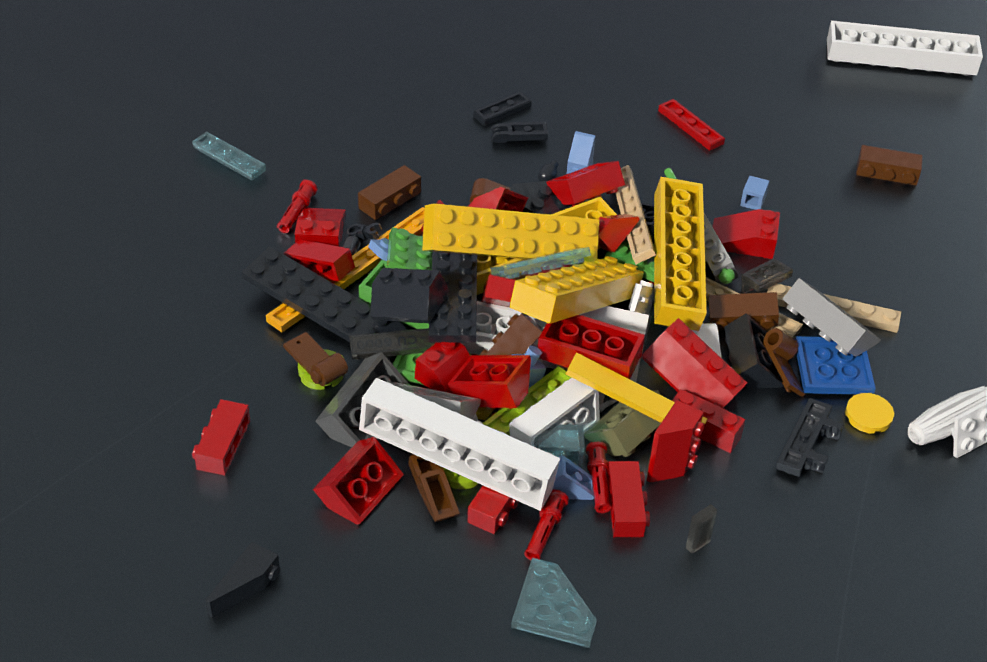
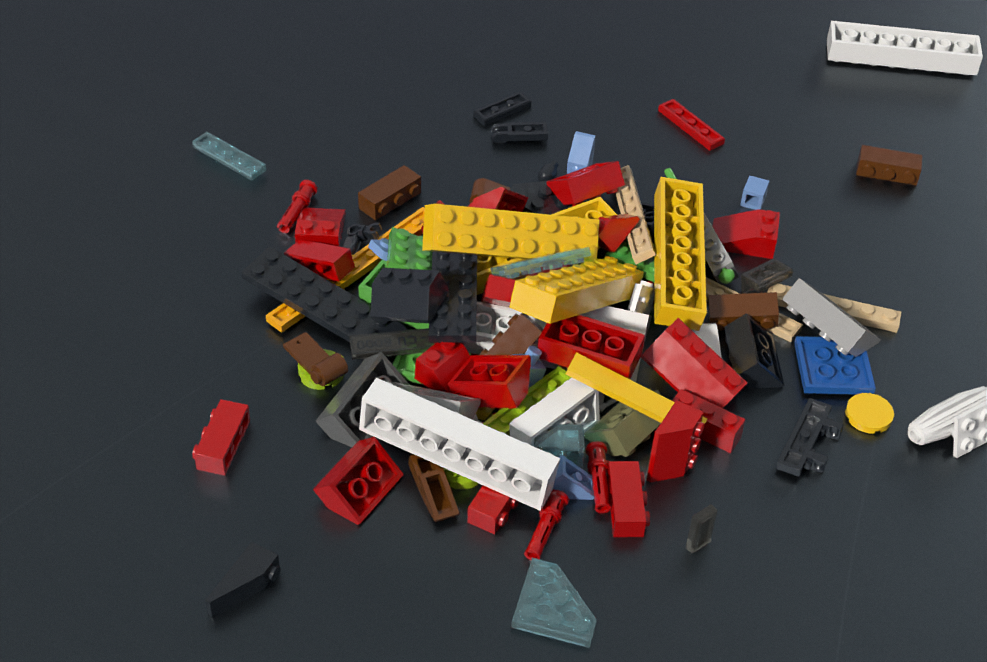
(781, 349): reddish brown door -> none

